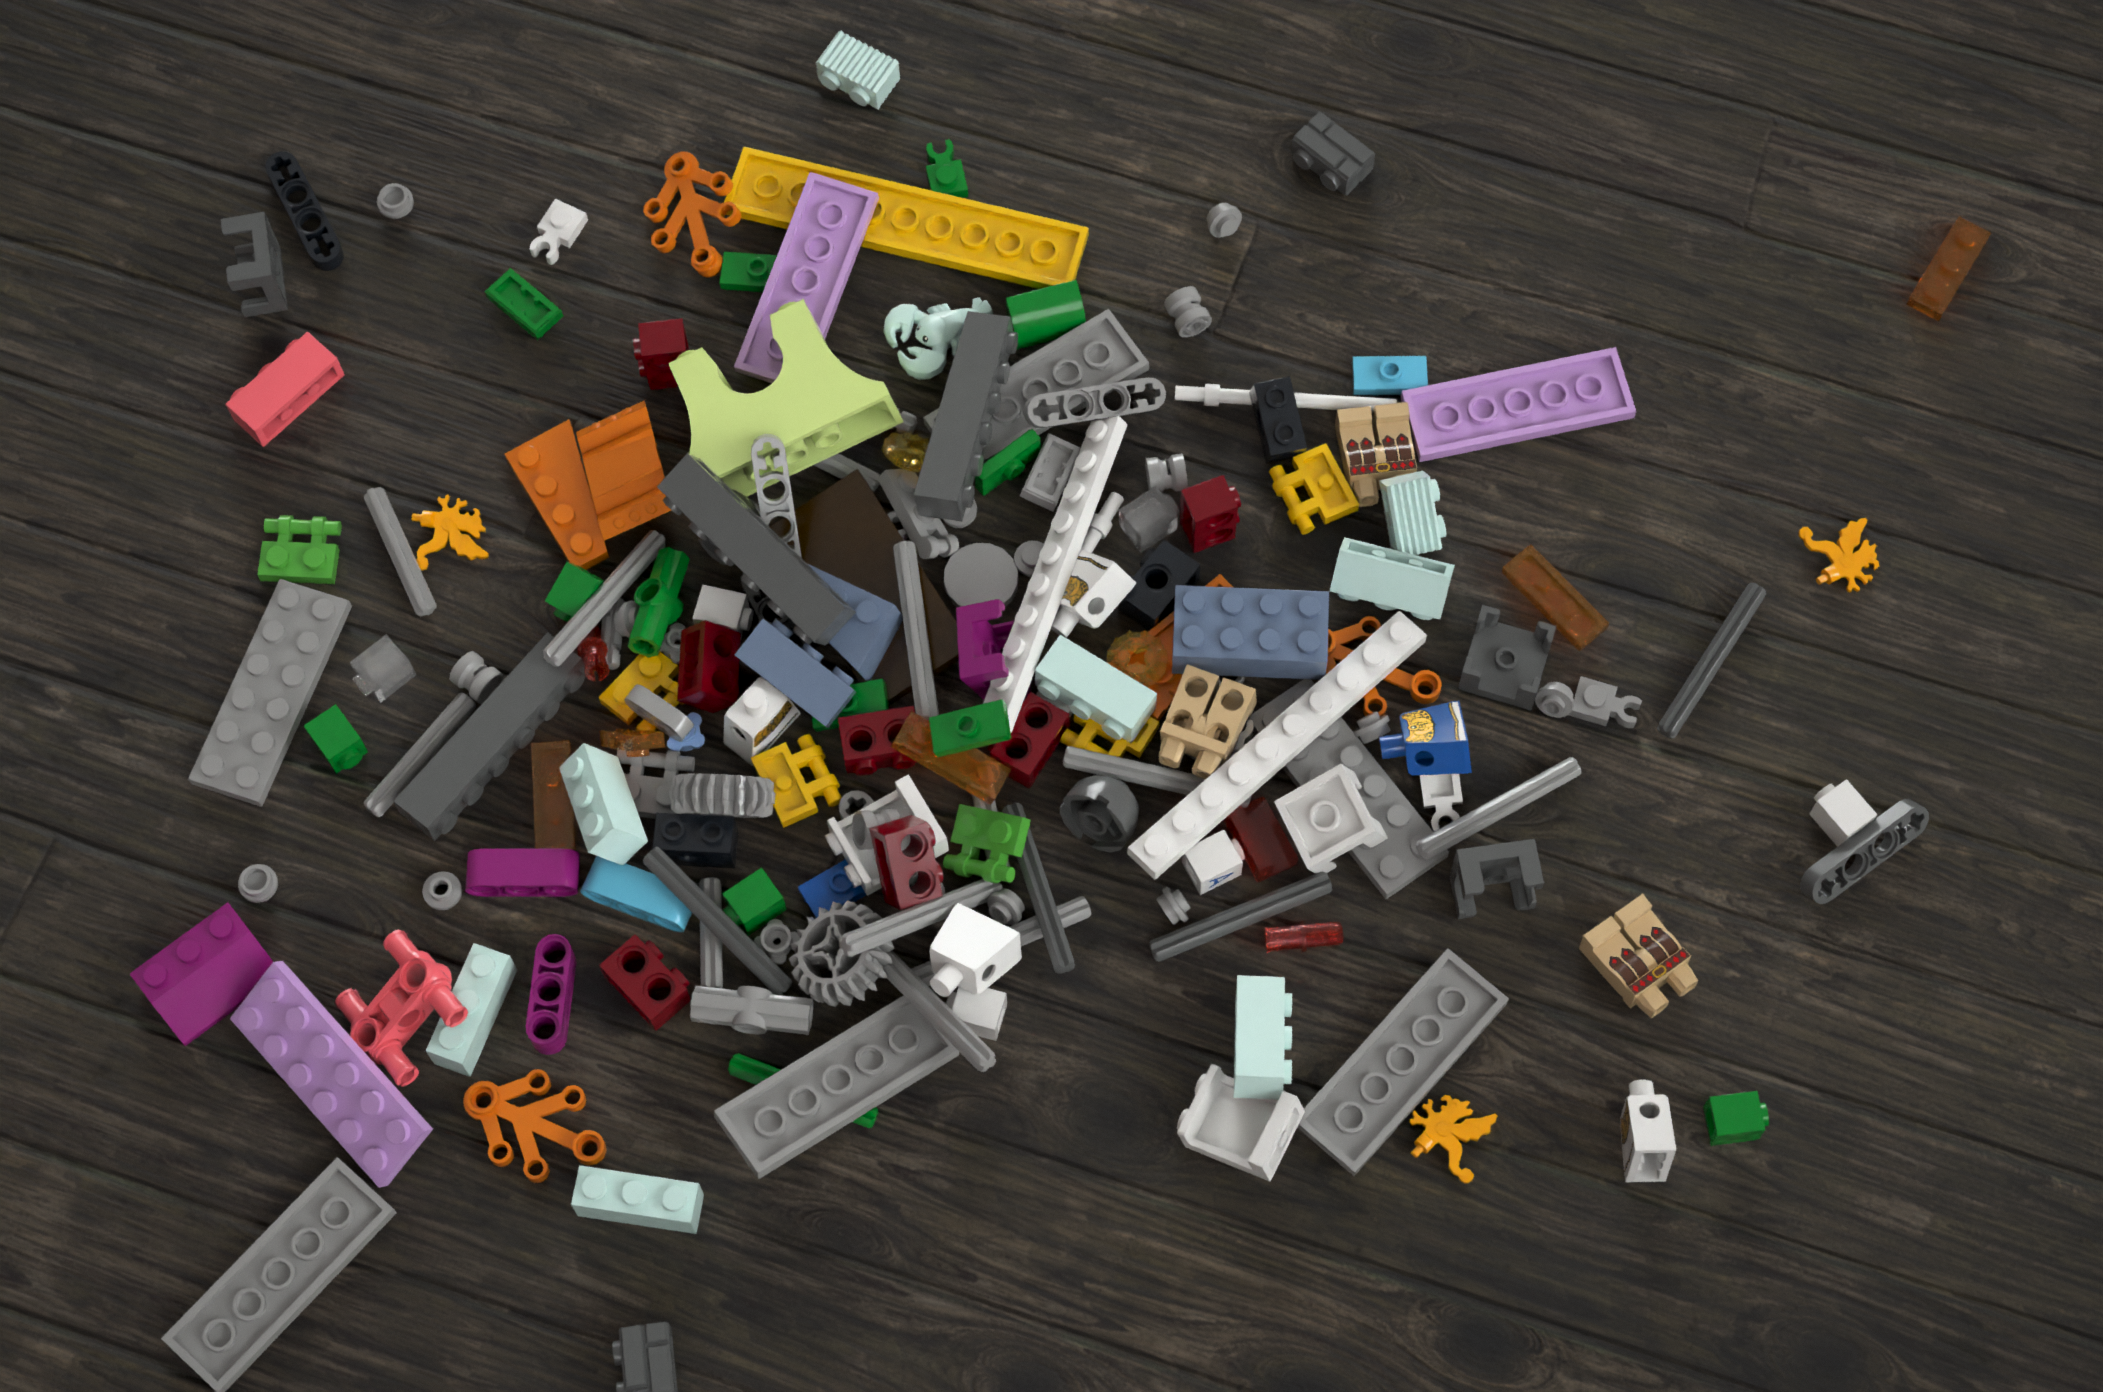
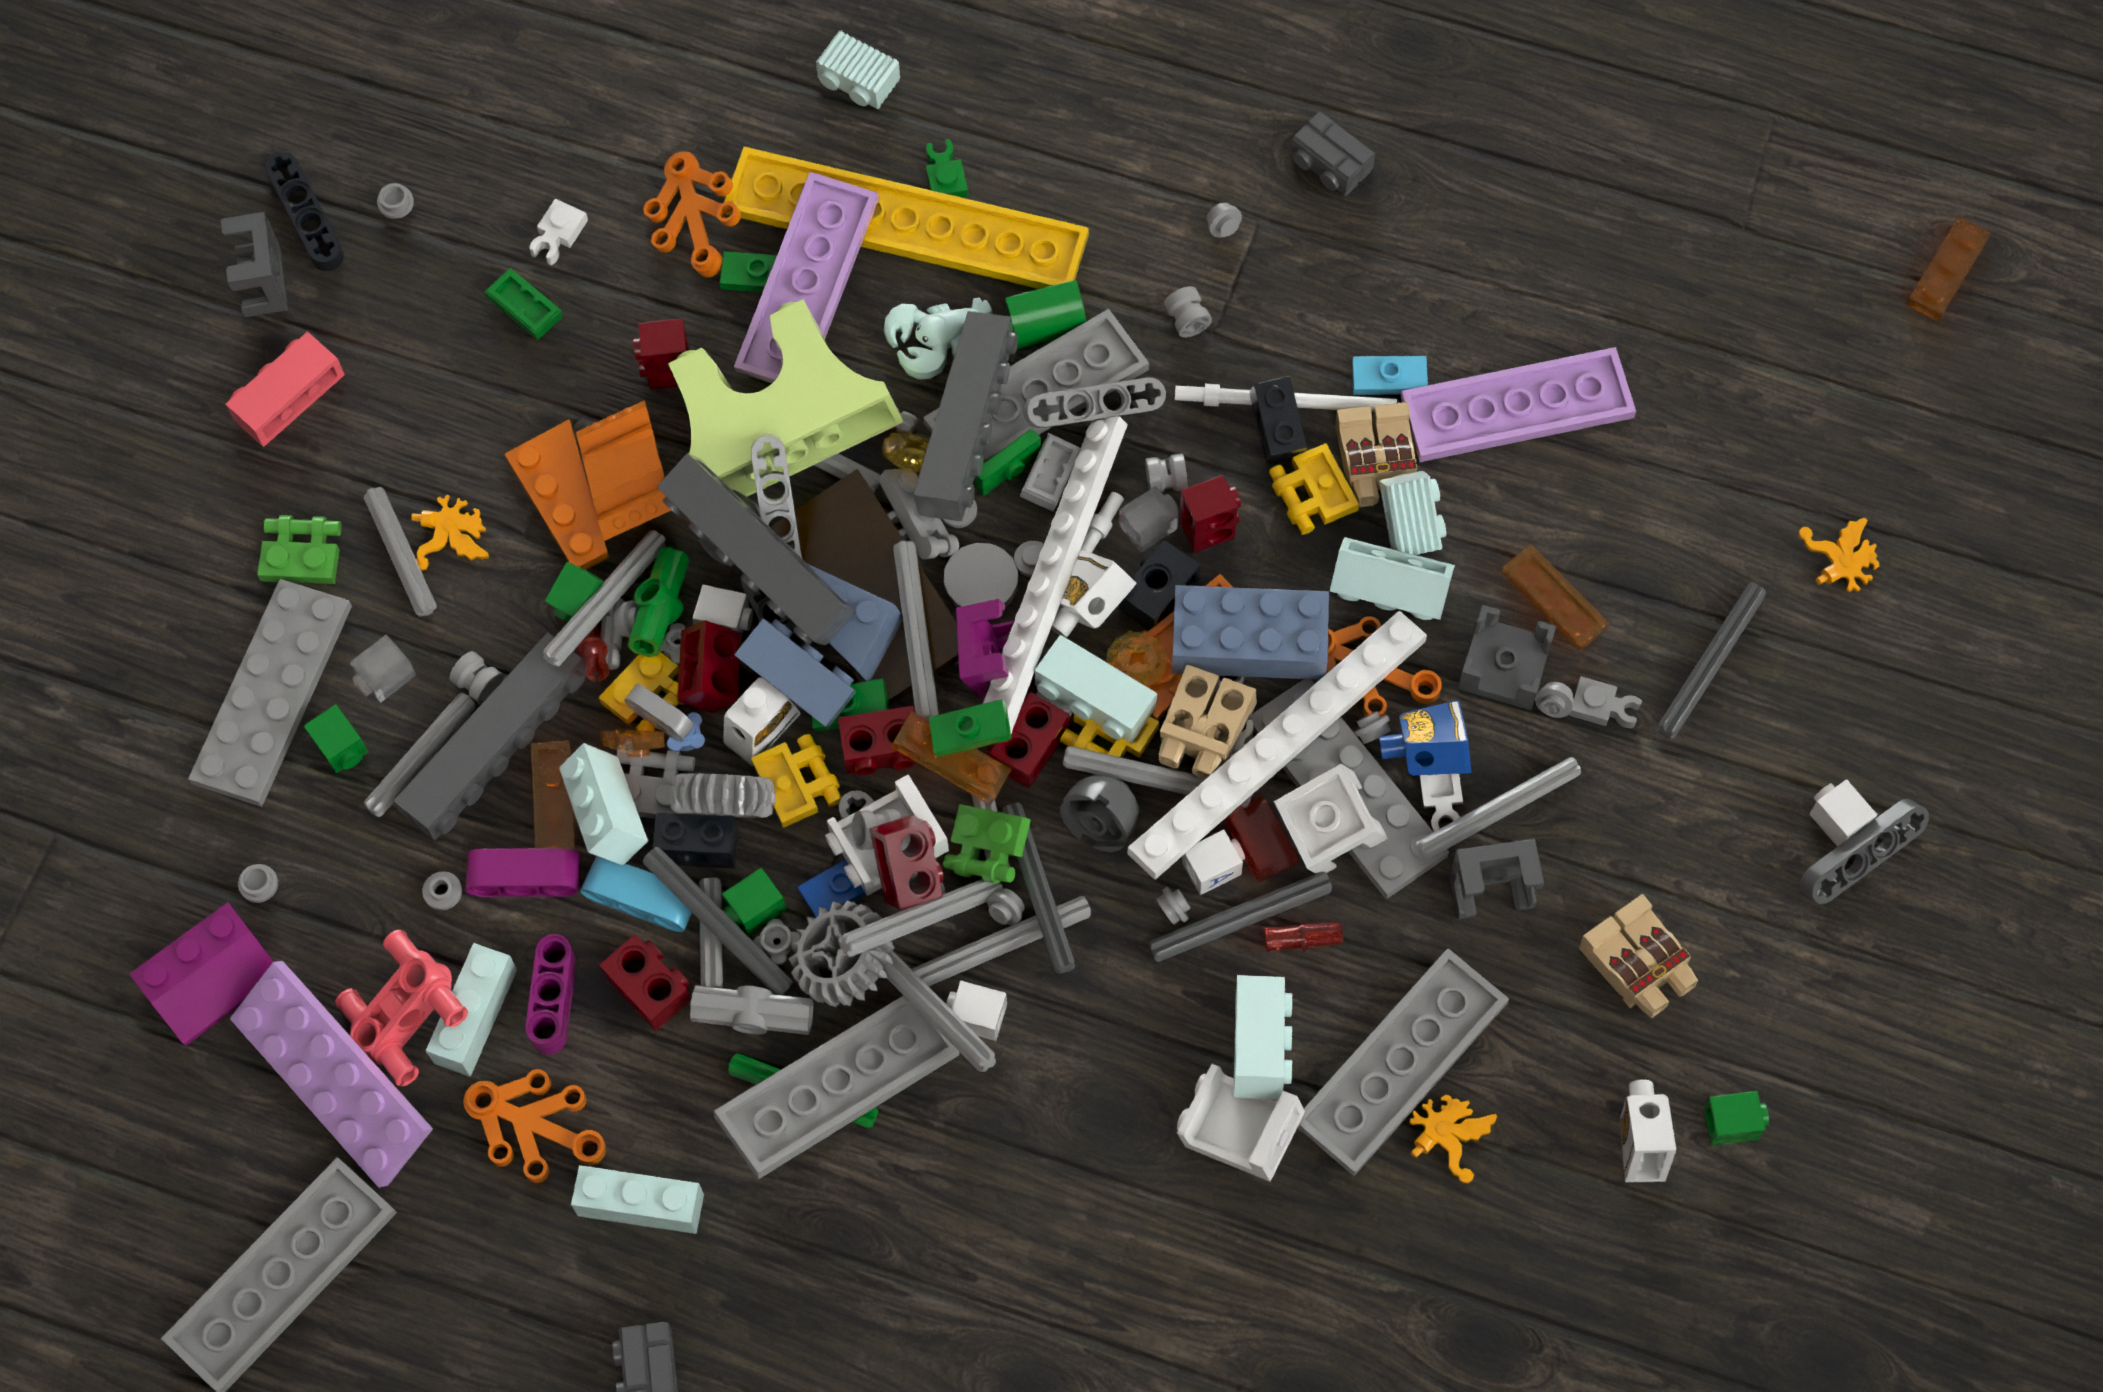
(971, 952): white torso -> none

